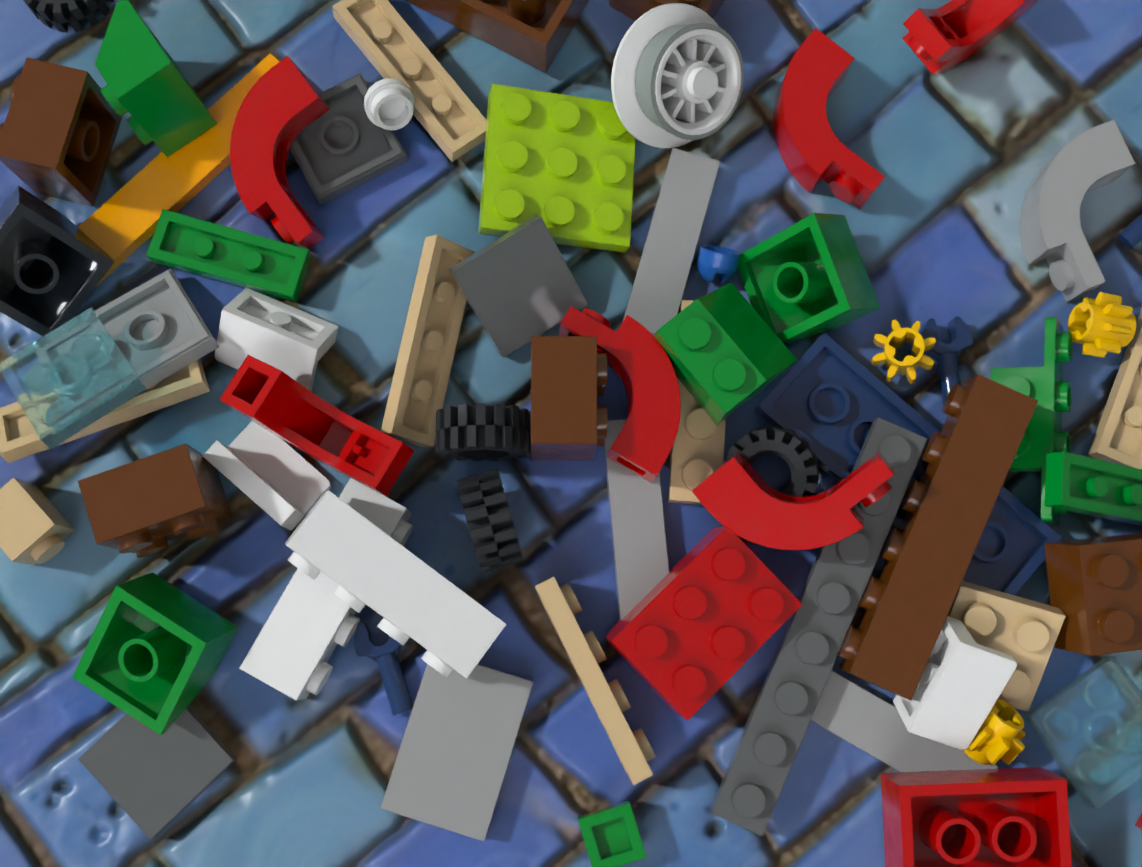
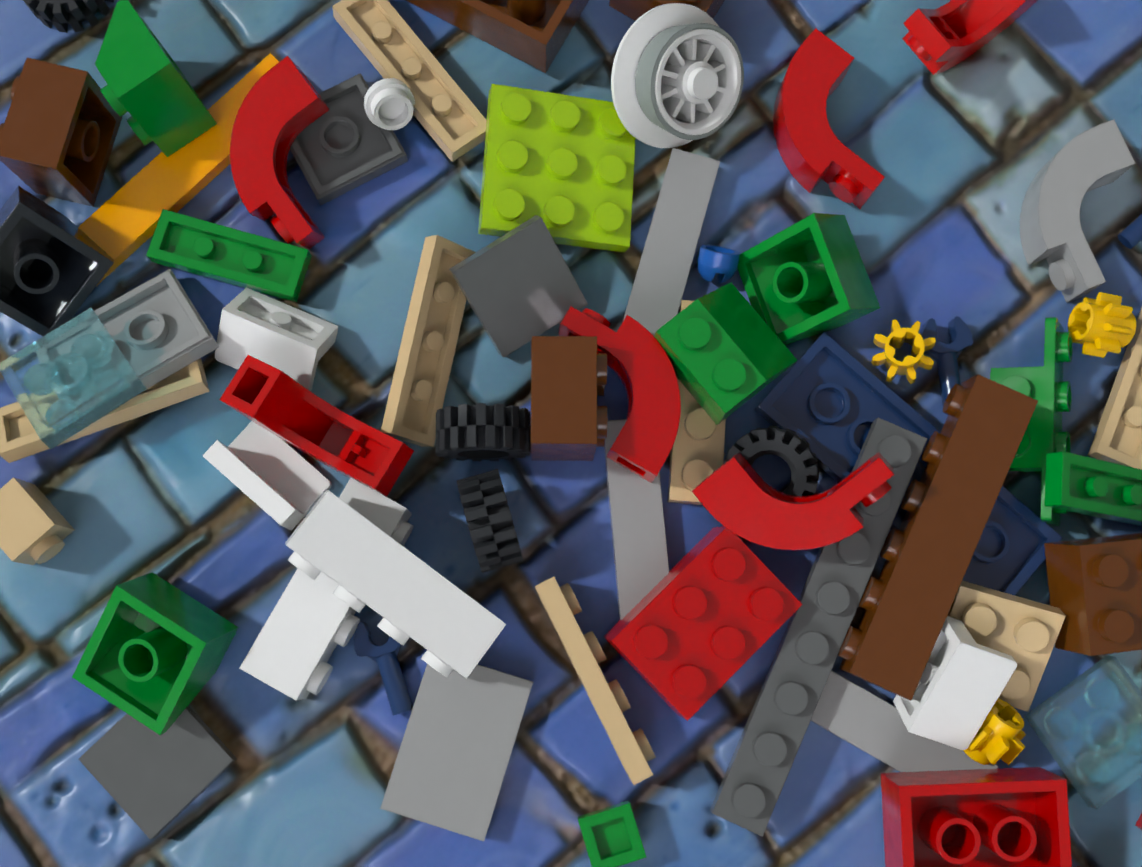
(155, 501): reddish brown brick -> none

